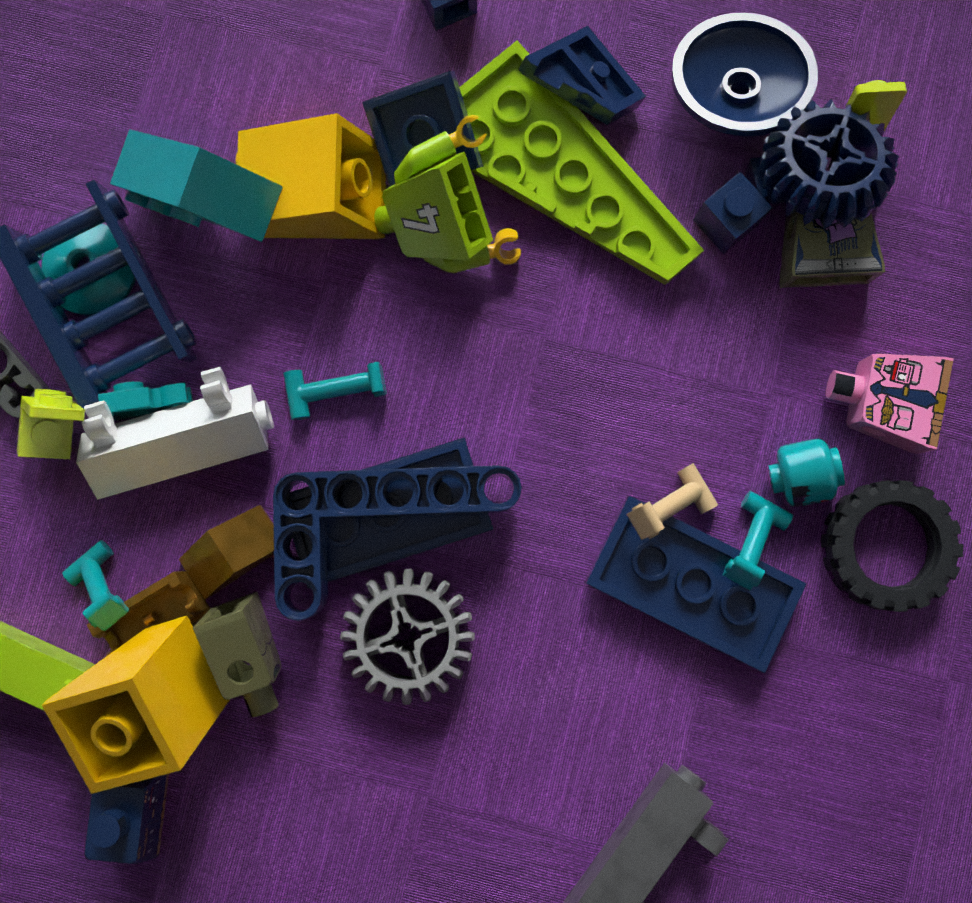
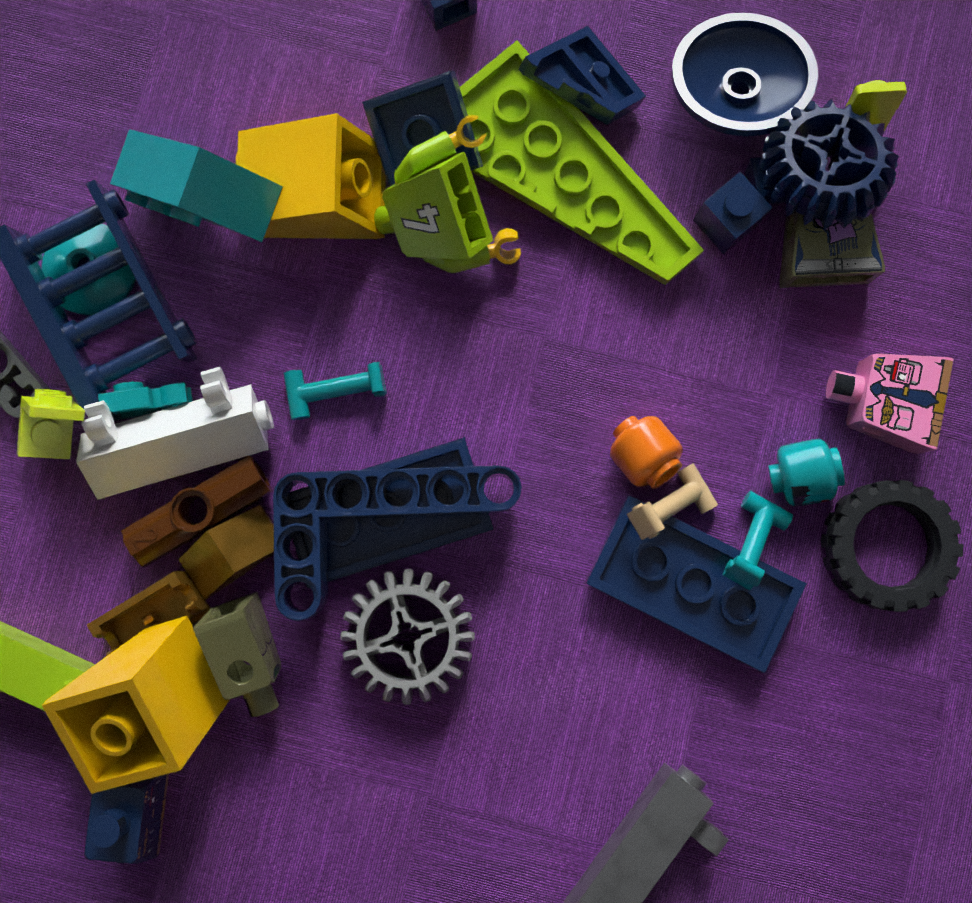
(105, 607): teal piece -> none
(171, 525): none -> reddish brown piece
(646, 451): none -> orange head

